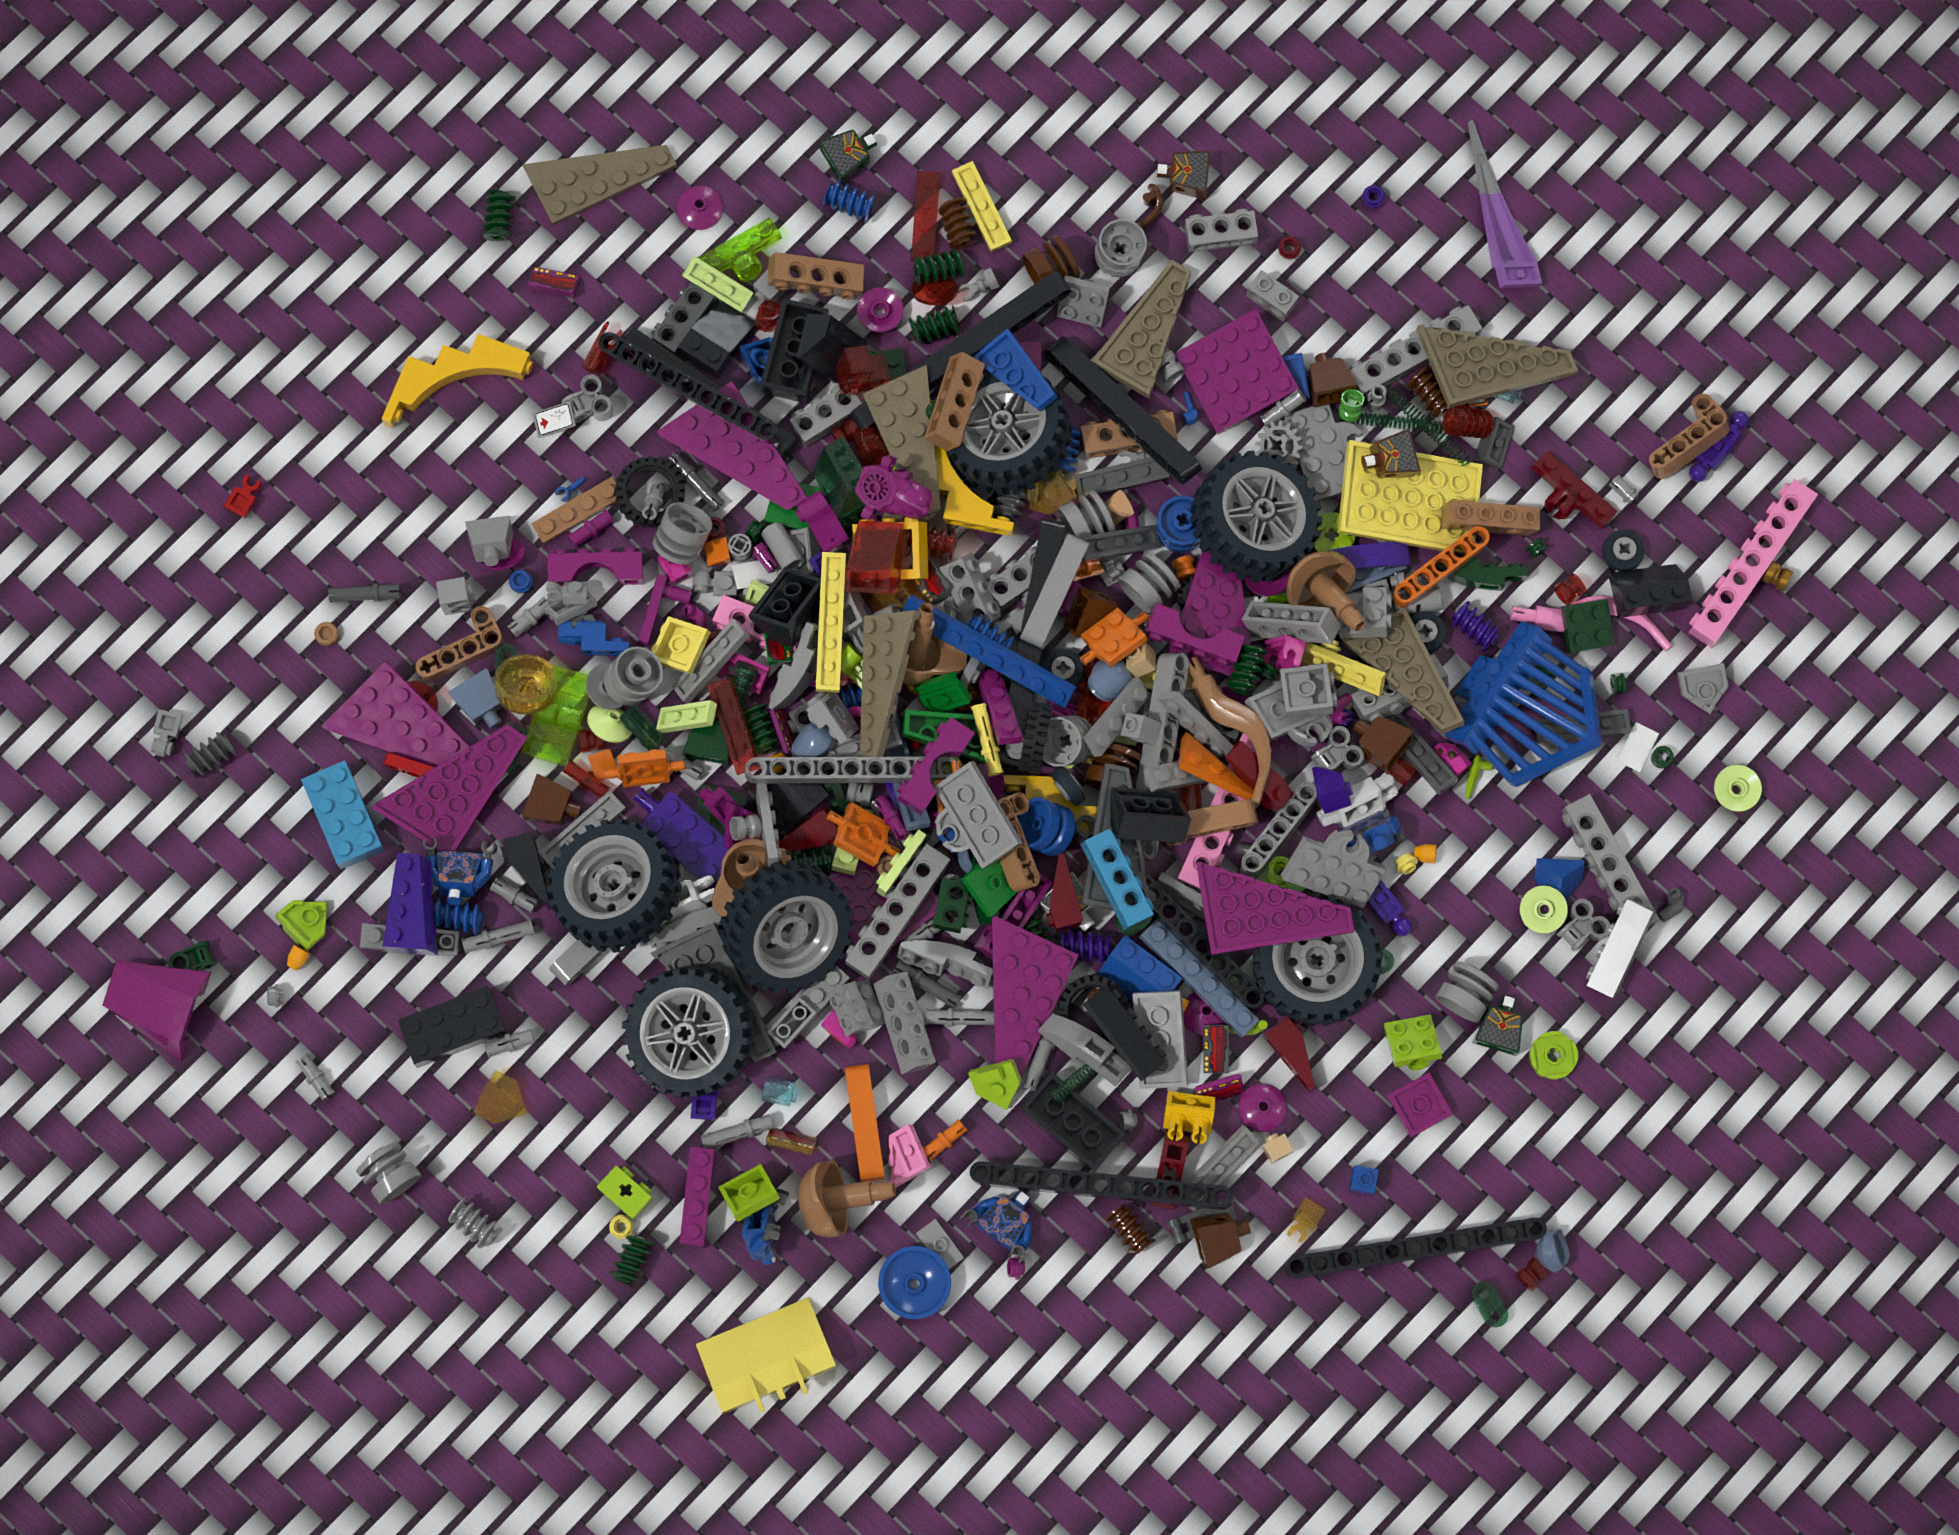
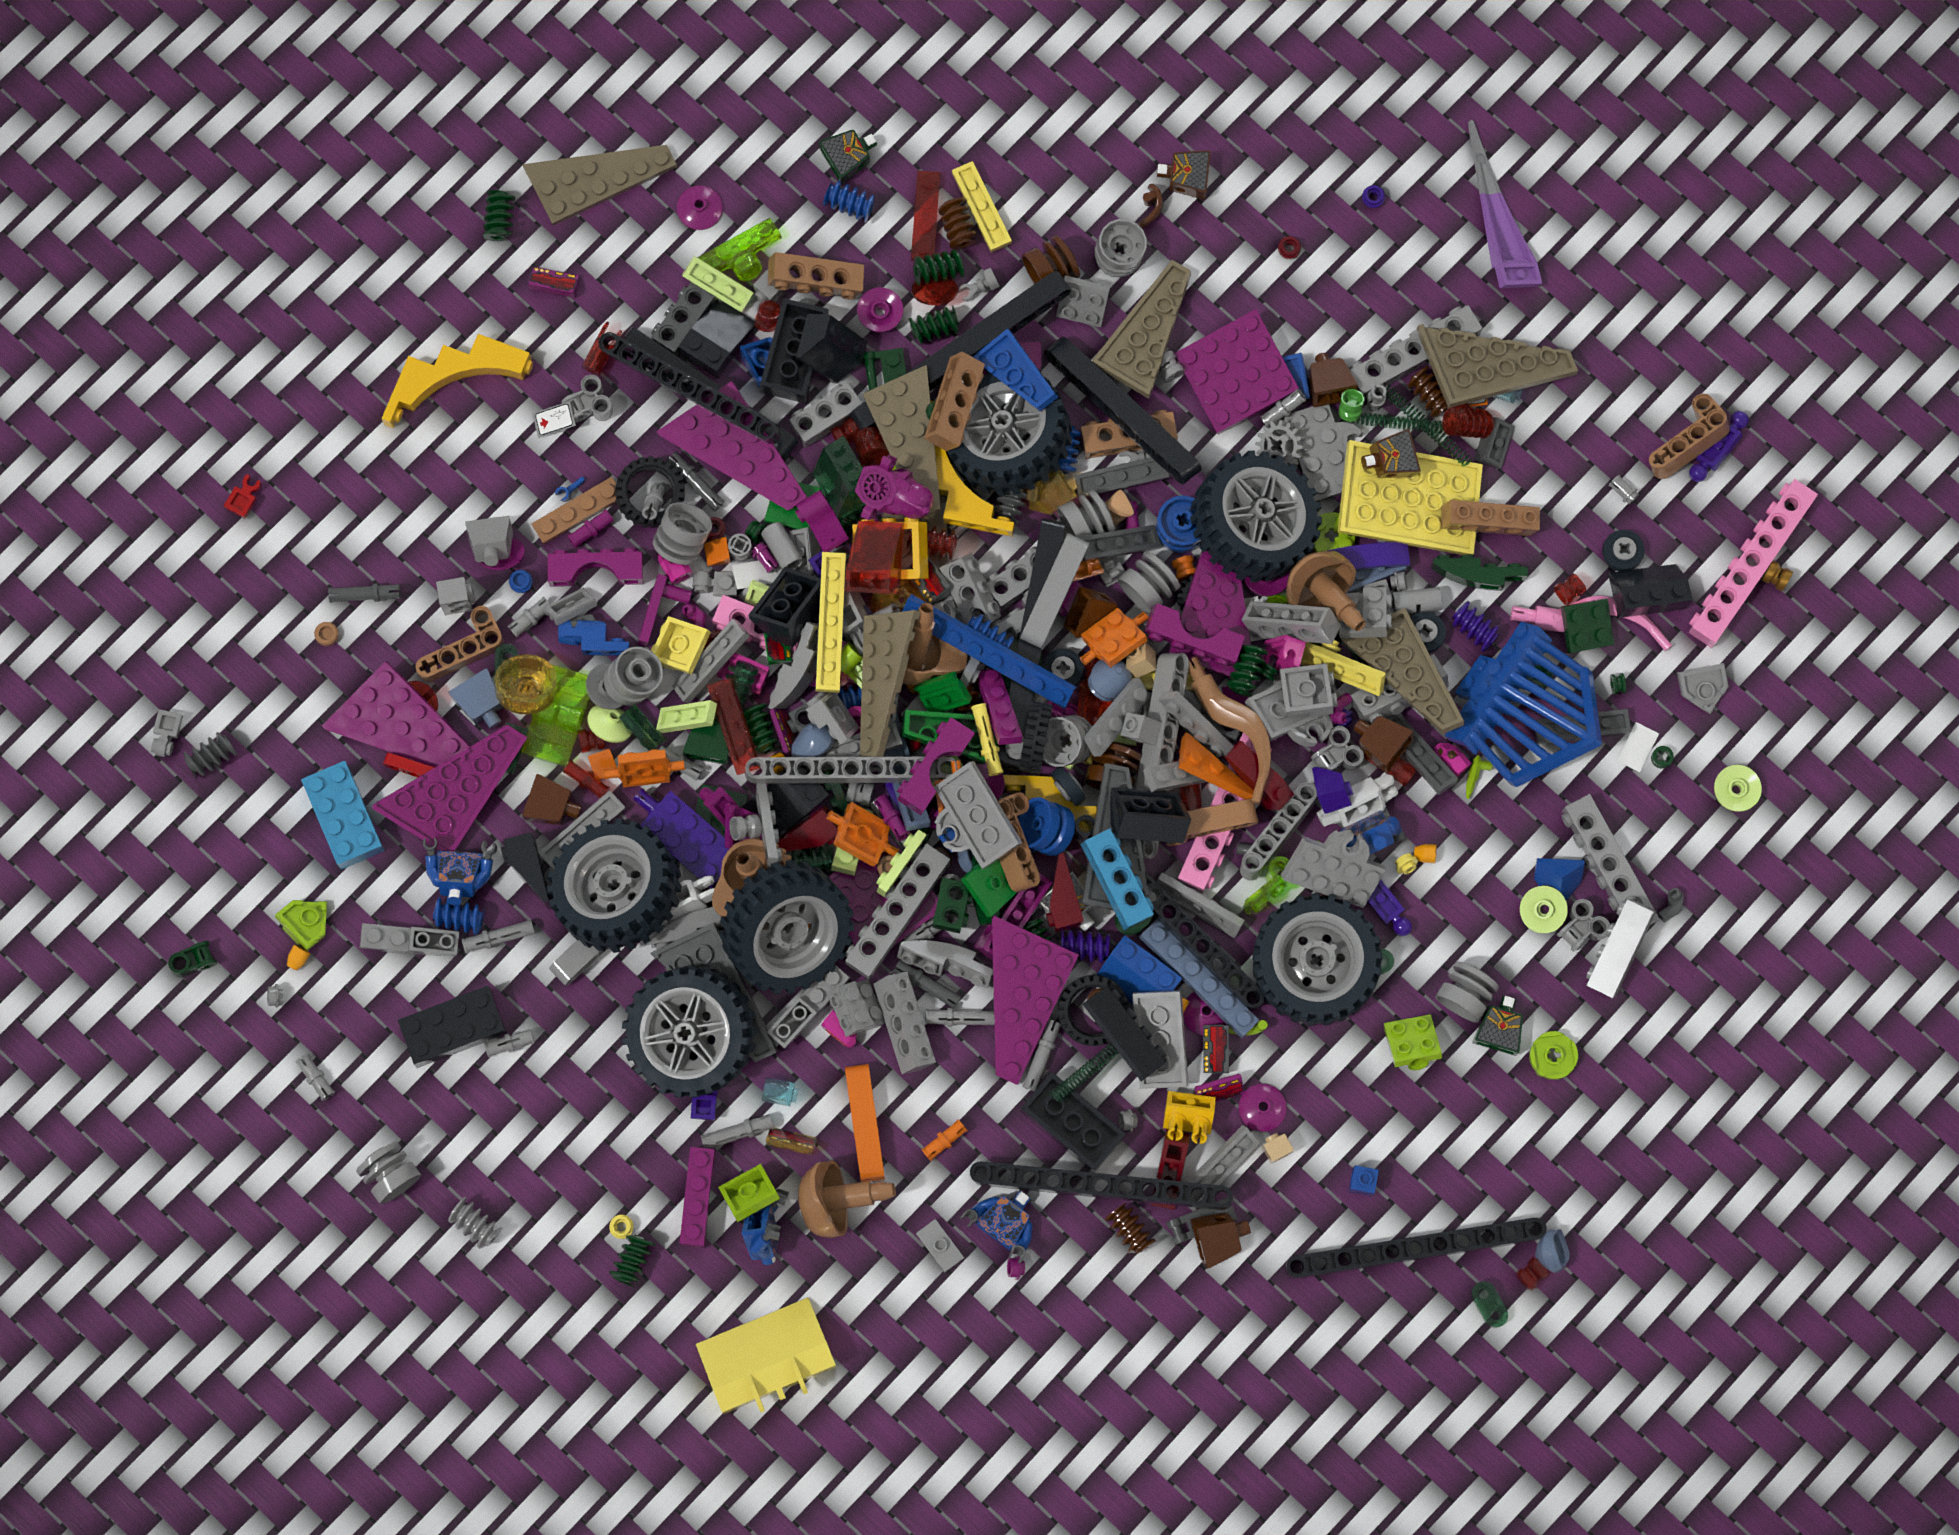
(156, 1001): magenta wedge -> none
(411, 908): dark purple wedge -> none
(500, 1099): clear yellow plate -> none
(514, 895): light grey pin -> none
(571, 593): light grey plate -> none
(612, 1186): lime brick -> none
(860, 371): clear red brick -> none
(906, 1155): bright pink wing -> none
(909, 1265): blue dish -> none
(996, 1082): lime plate -> none
(1084, 1044): light grey slope -> none
(1191, 415): blue hand -> none
(1214, 240): light grey brick -> none
(1257, 914): magenta wing -> none
(1272, 296): light grey brick -> none
(1290, 1047): dark red slope -> none
(1307, 1217): clear yellow plate -> none
(1419, 1105): magenta plate -> none
(1446, 557): orange beam -> none
(1536, 548): dark green bush -> none
(1571, 492): dark red plate -> none

